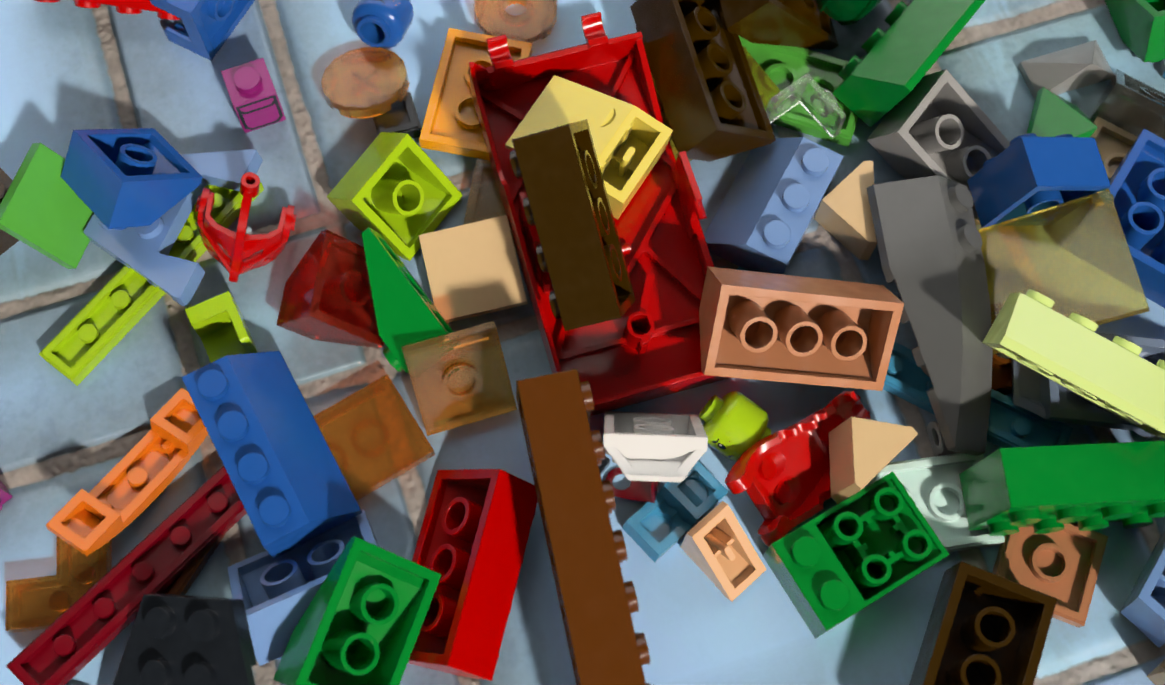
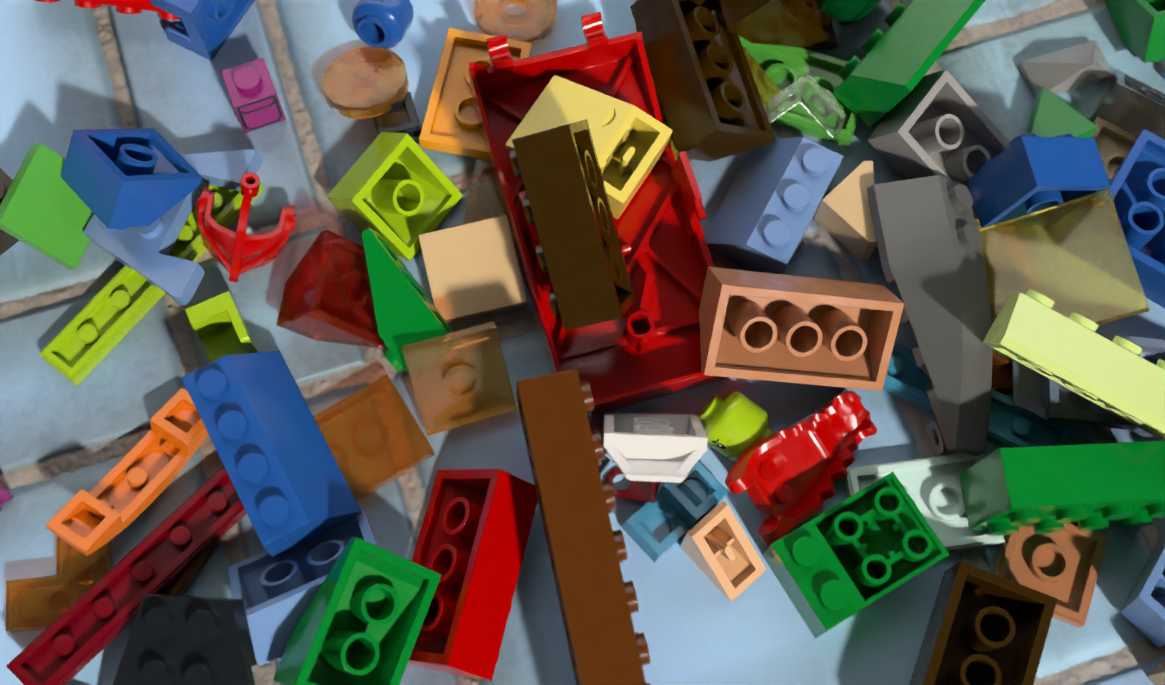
(861, 450): tan slope -> none

